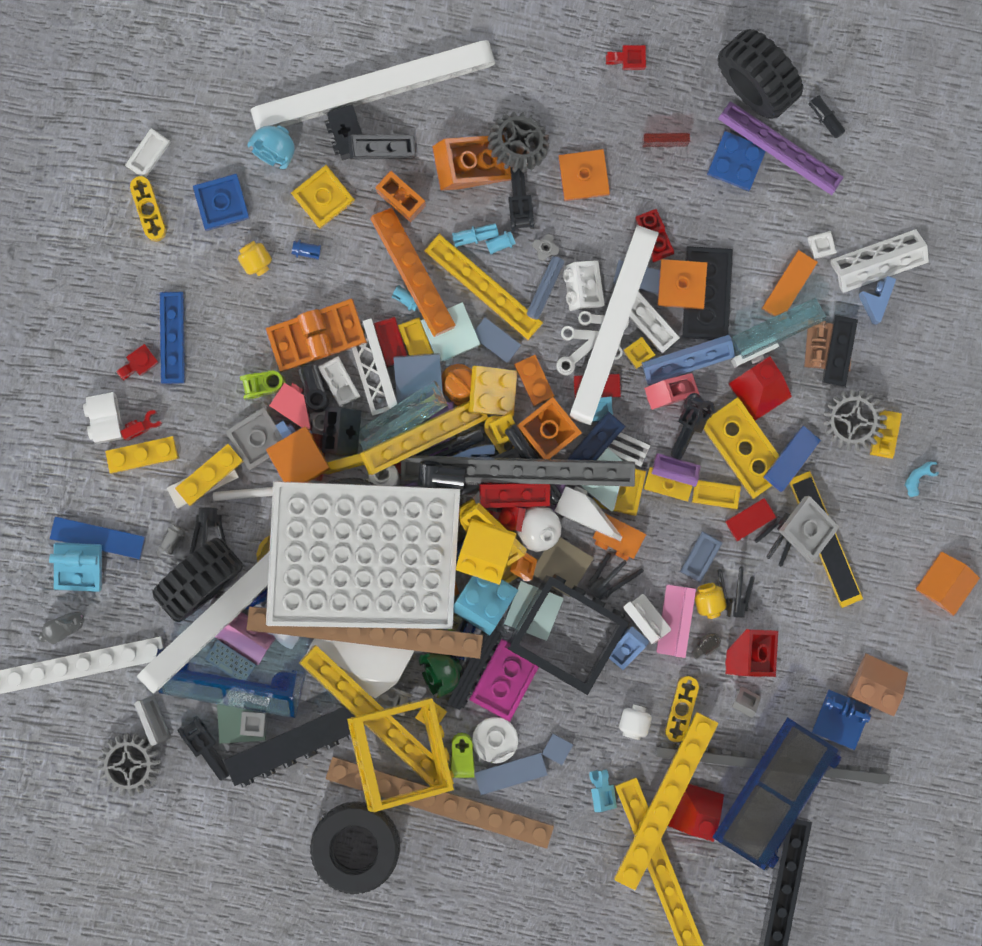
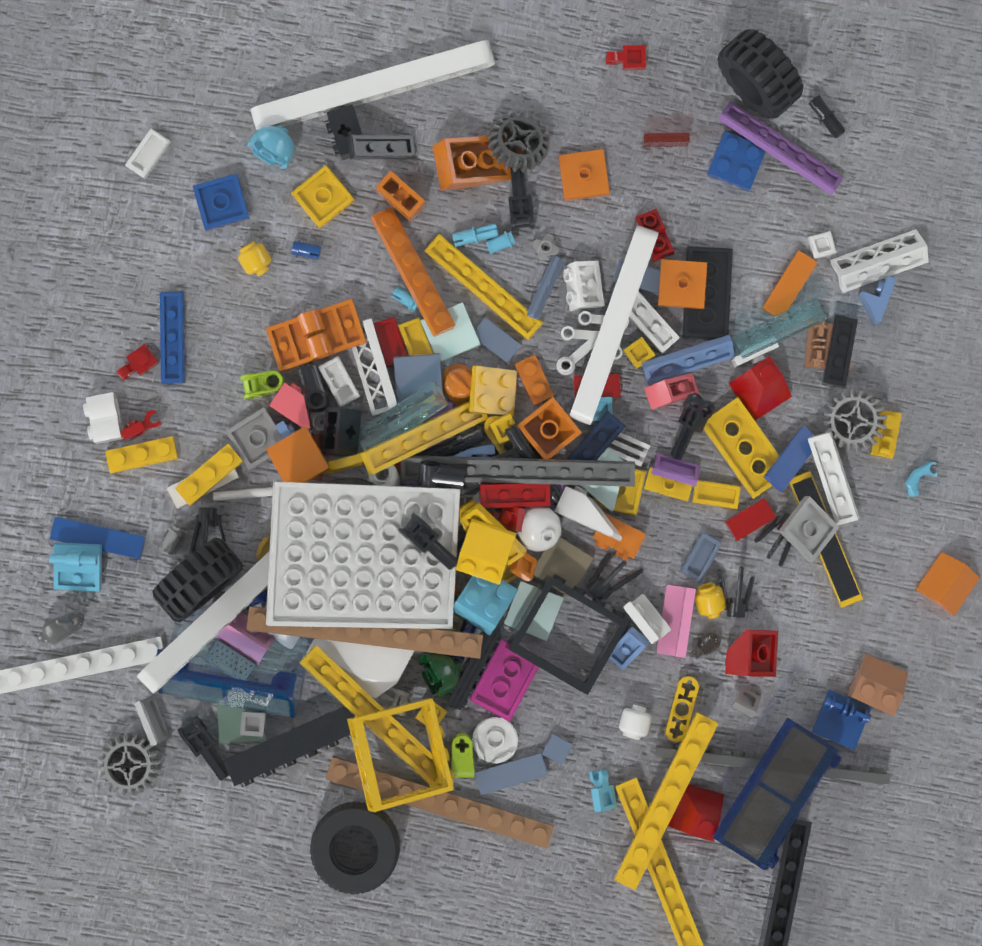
(139, 204): yellow beam -> none
(424, 539): none -> black connector
(833, 478): none -> white plate

